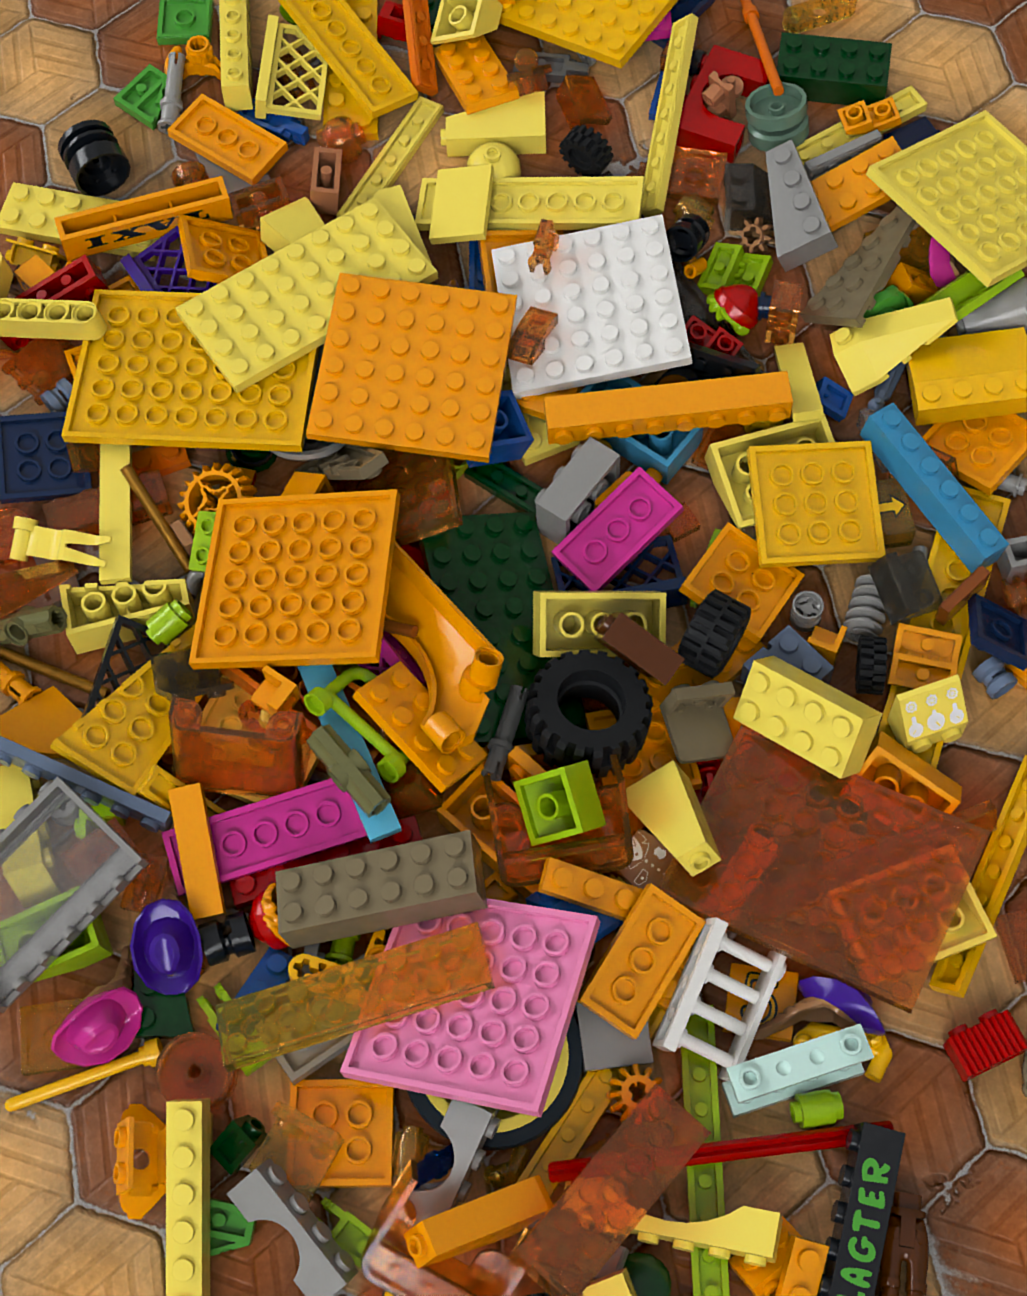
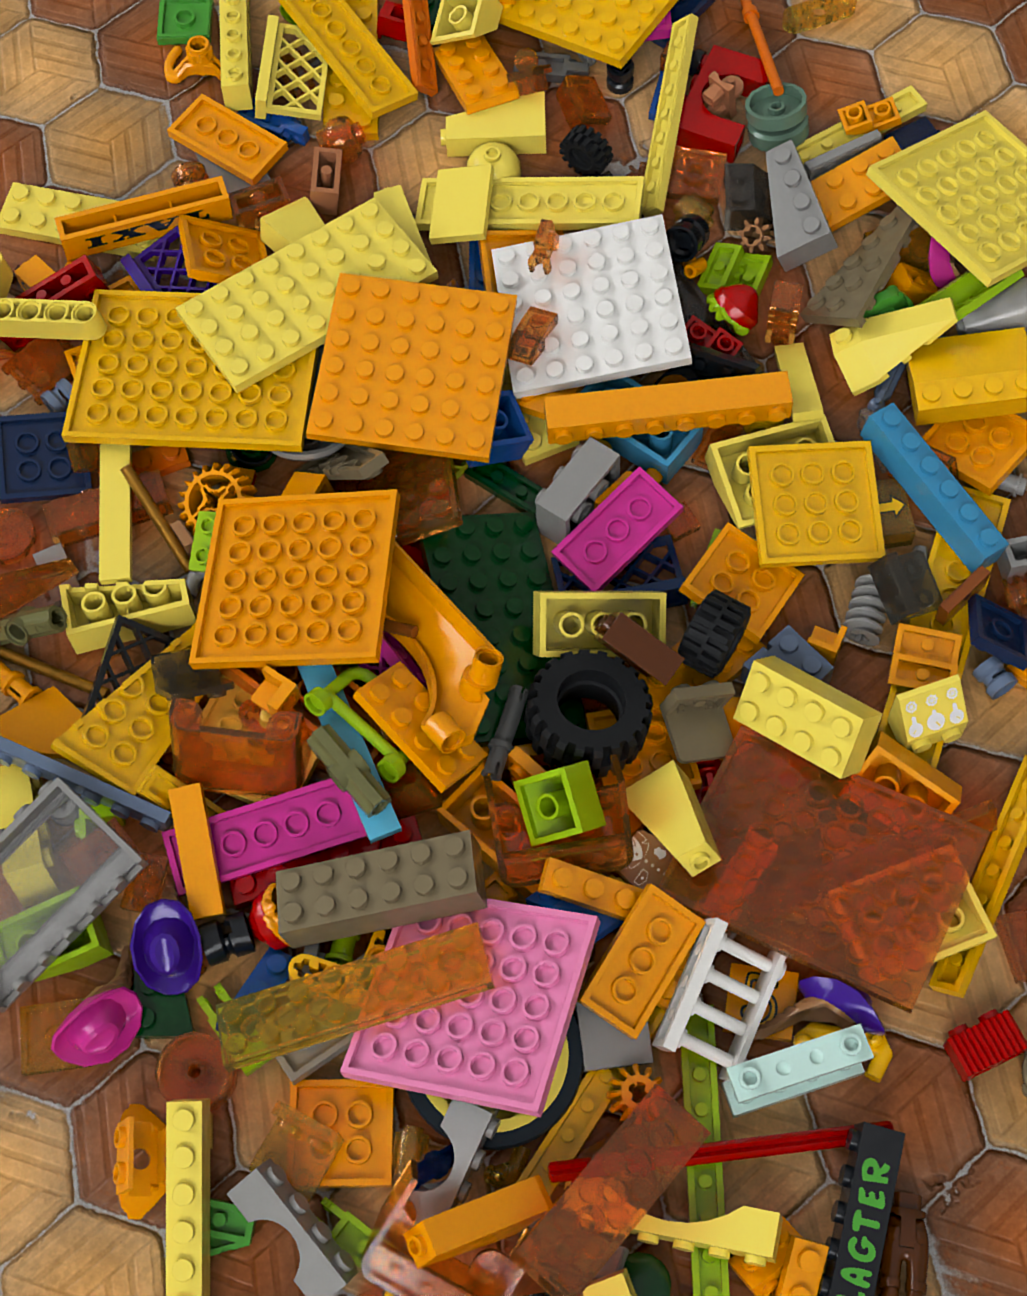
(24, 249): yellow hinge -> none
(52, 544): light yellow flag -> none
(94, 158): black wheel -> none
(143, 96): bright green wing -> none
(145, 1055): yellow piece -> none
(168, 622): lime brick -> none
(171, 103): light grey pin -> none
(238, 1142): dark green bracket -> none
(396, 152): light yellow tile -> none
(620, 80): none -> black wheel
(763, 306): dark blue plate -> none
(808, 604): light grey wheel -> none
(817, 1108): lime brick -> none
(834, 398): blue bracket -> none
(835, 68): dark green brick -> none
(871, 665): black tyre -> none

